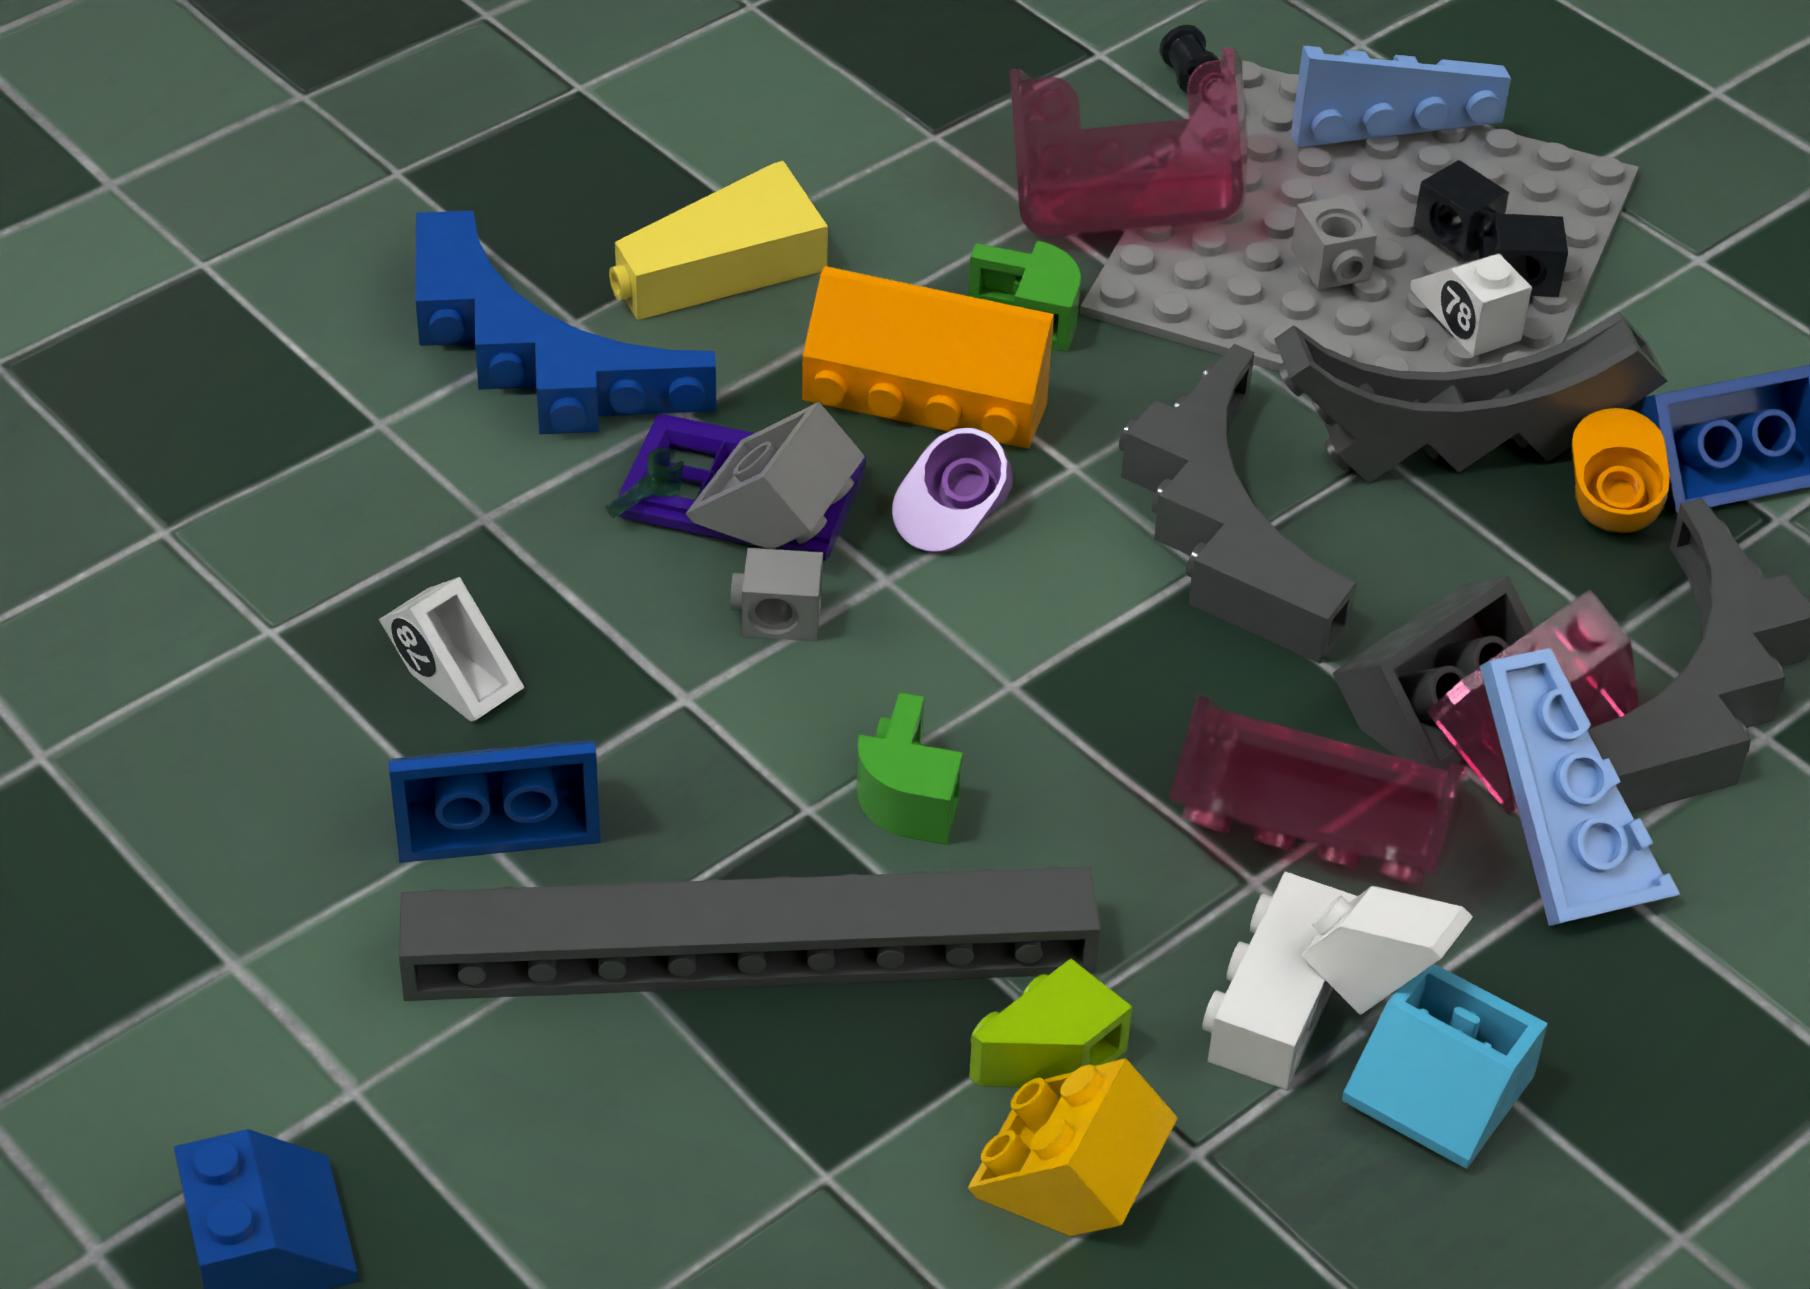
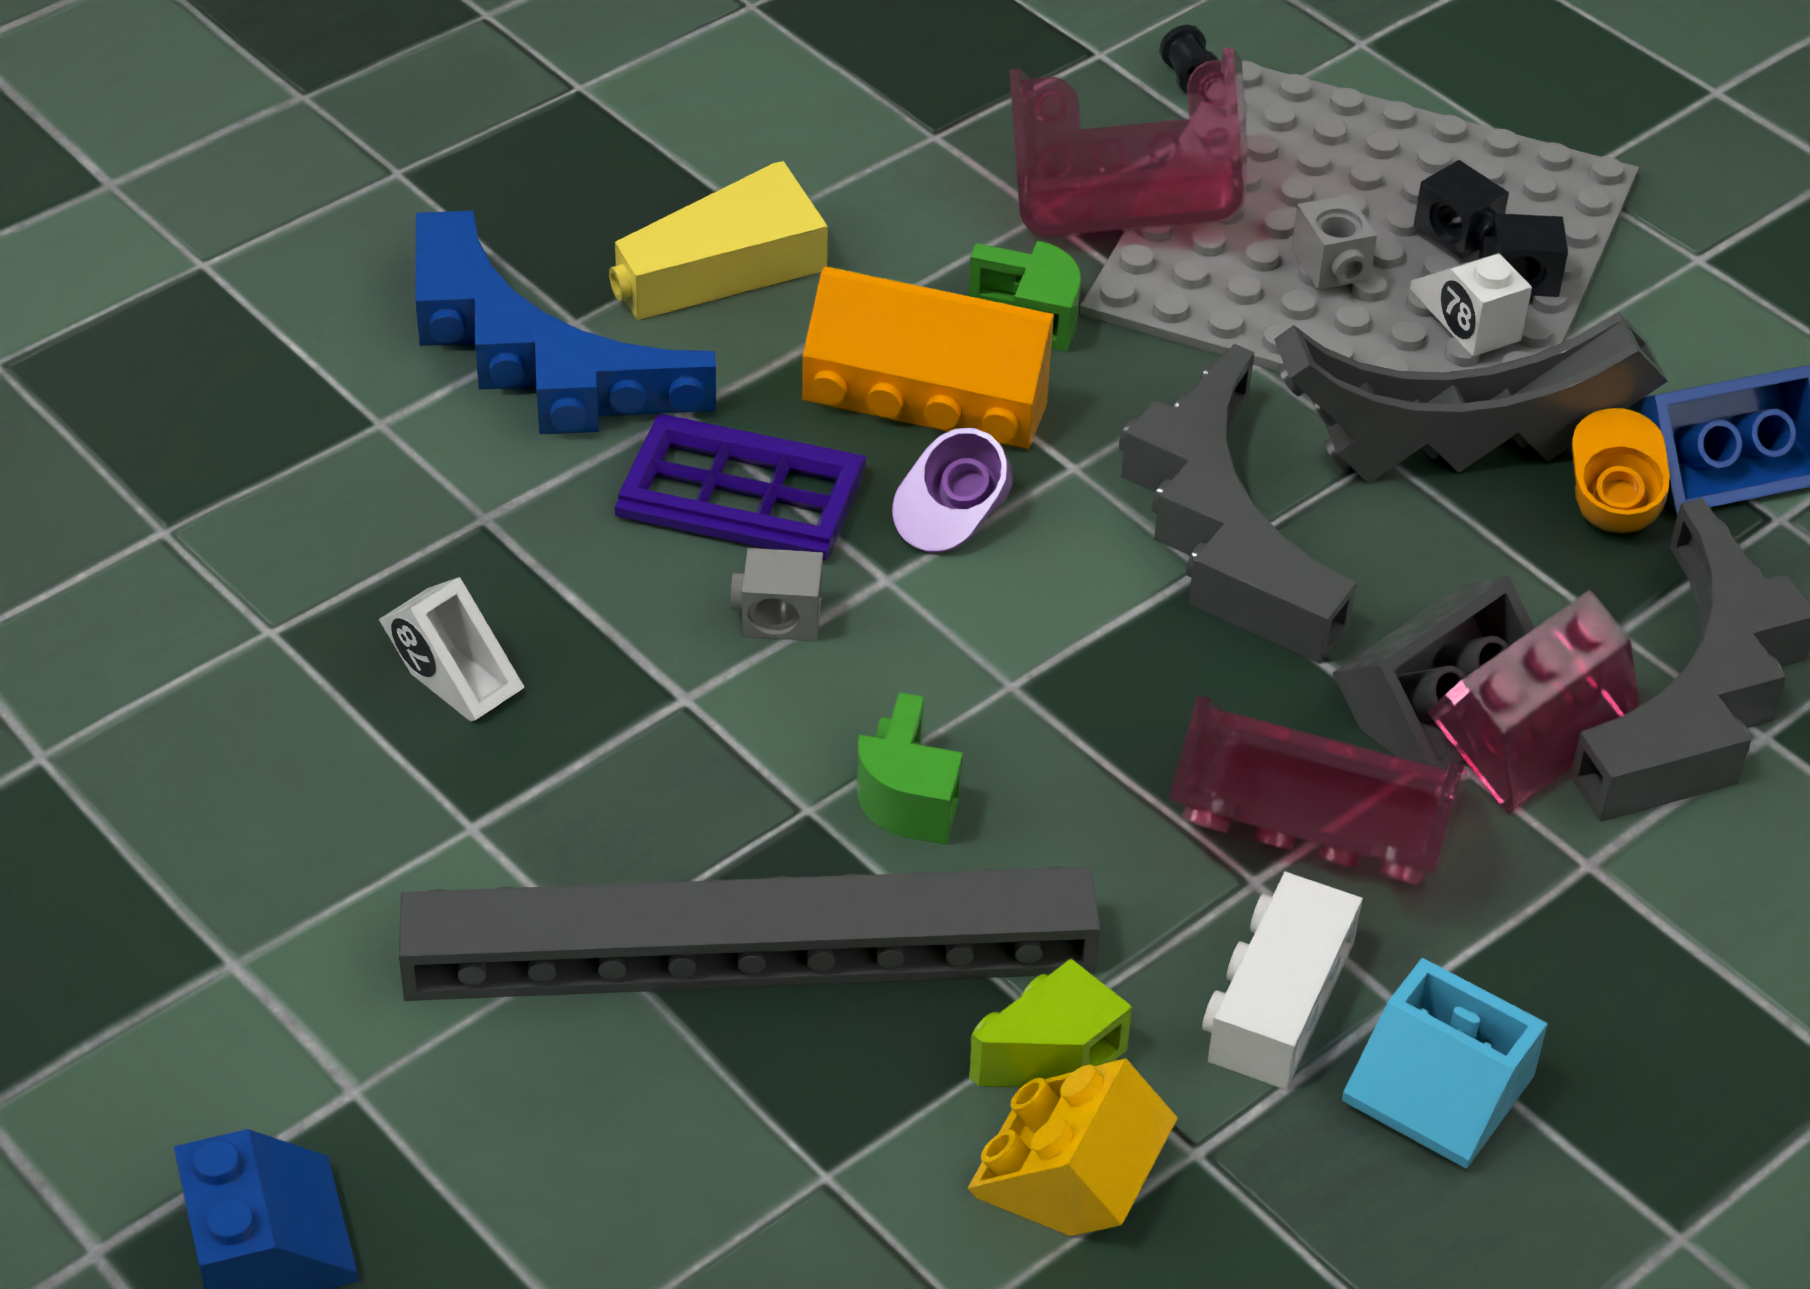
(495, 800): blue slope -> none
(659, 480): hand -> none
(780, 481): light grey slope -> none
(1376, 98): light blue wing -> none
(1381, 942): white slope -> none
(1574, 820): light blue wing -> none

